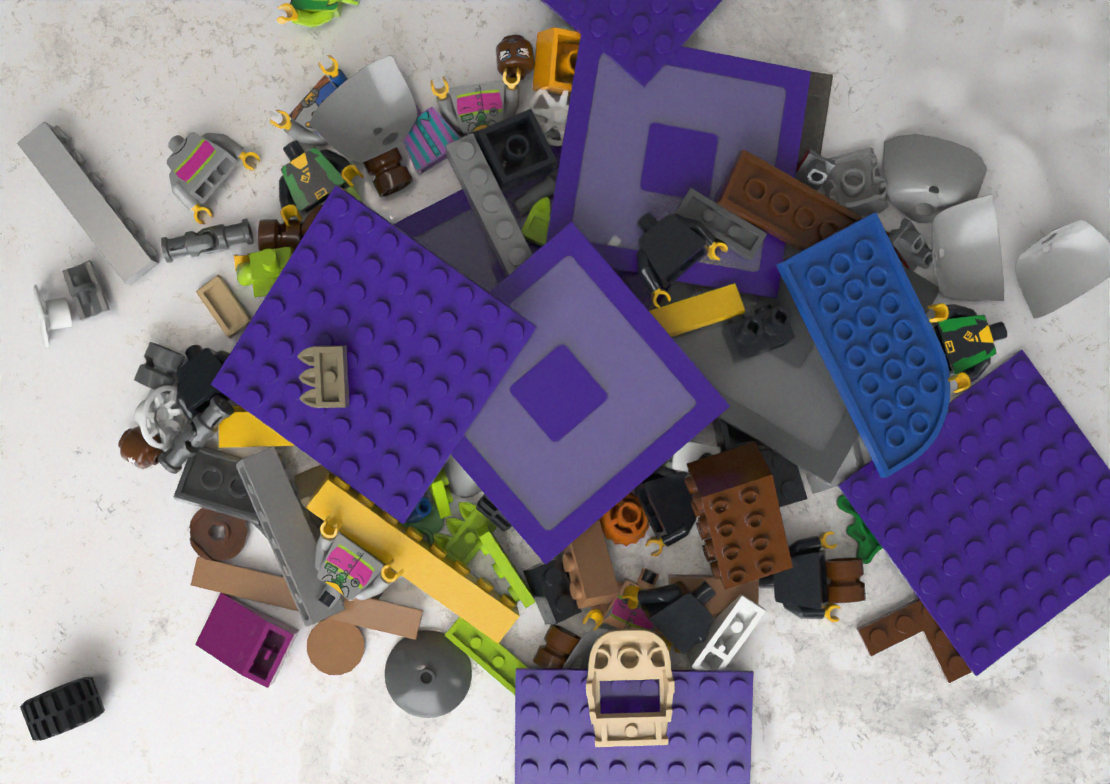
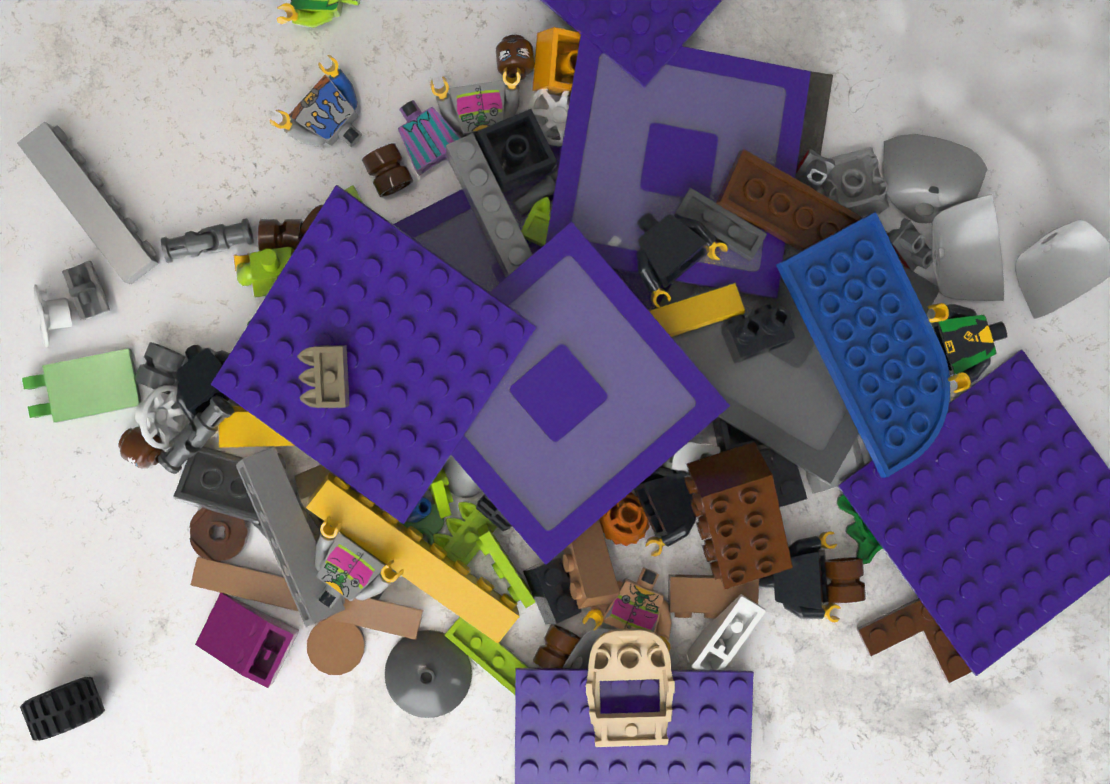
(86, 386): none -> tile
(201, 166): light grey torso -> none
(224, 306): tan tile -> none
(311, 178): torso -> none
(364, 102): light grey piece -> none
(675, 611): black torso -> none

